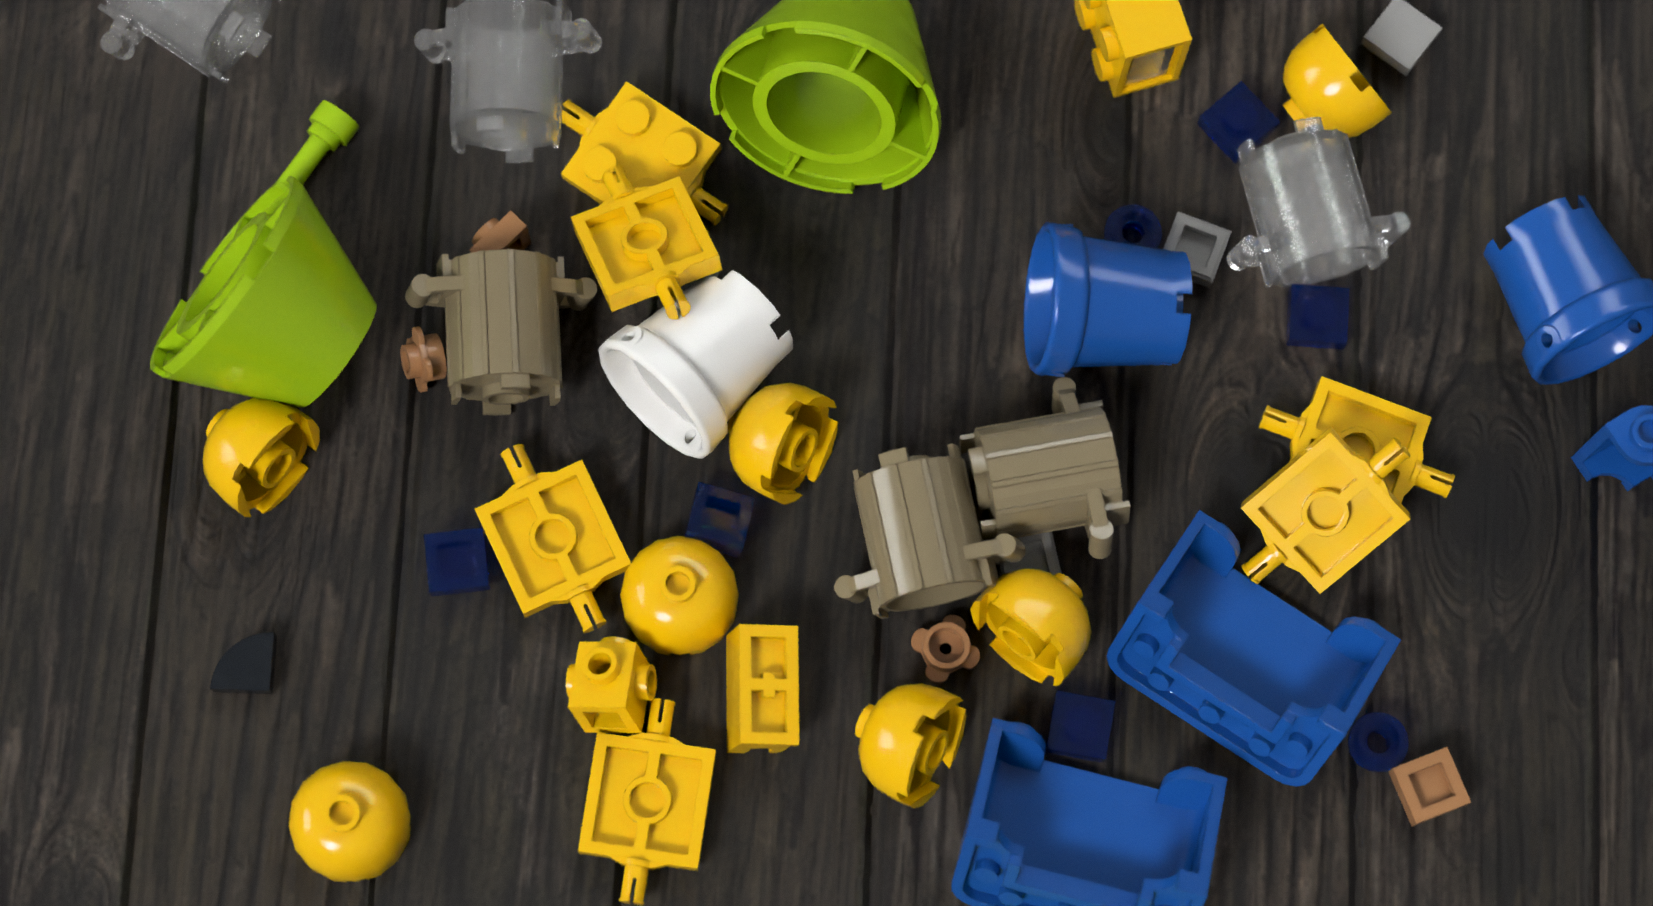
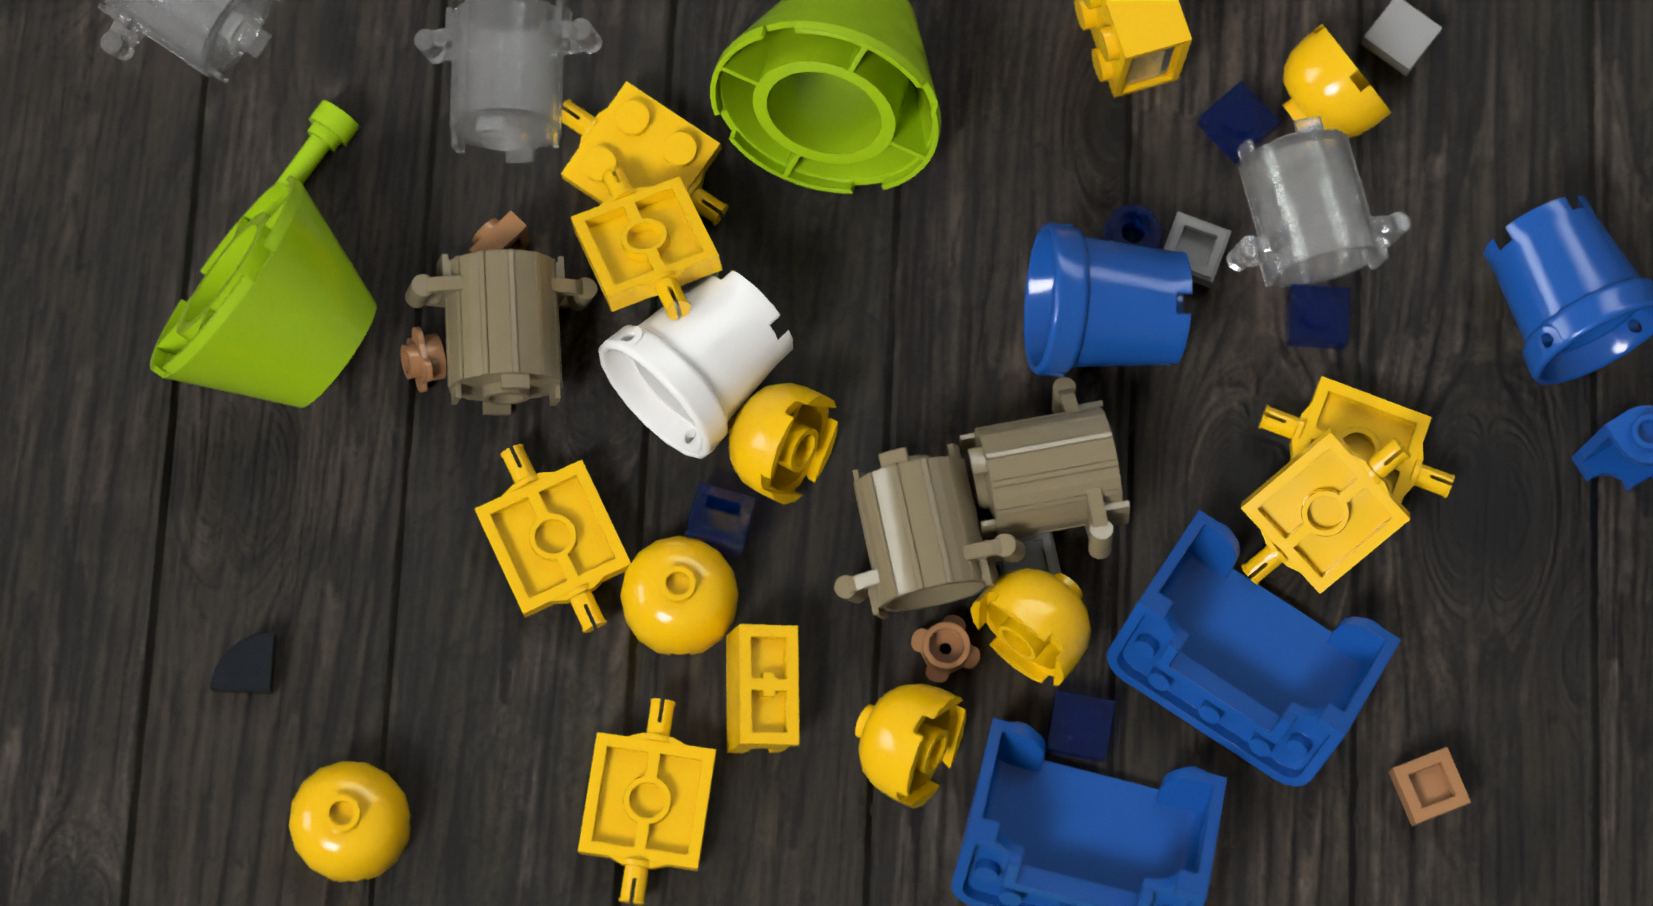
(257, 453): yellow cylinder -> none
(457, 562): clear blue plate -> none
(610, 686): yellow brick -> none
(1390, 729): clear blue plate -> none

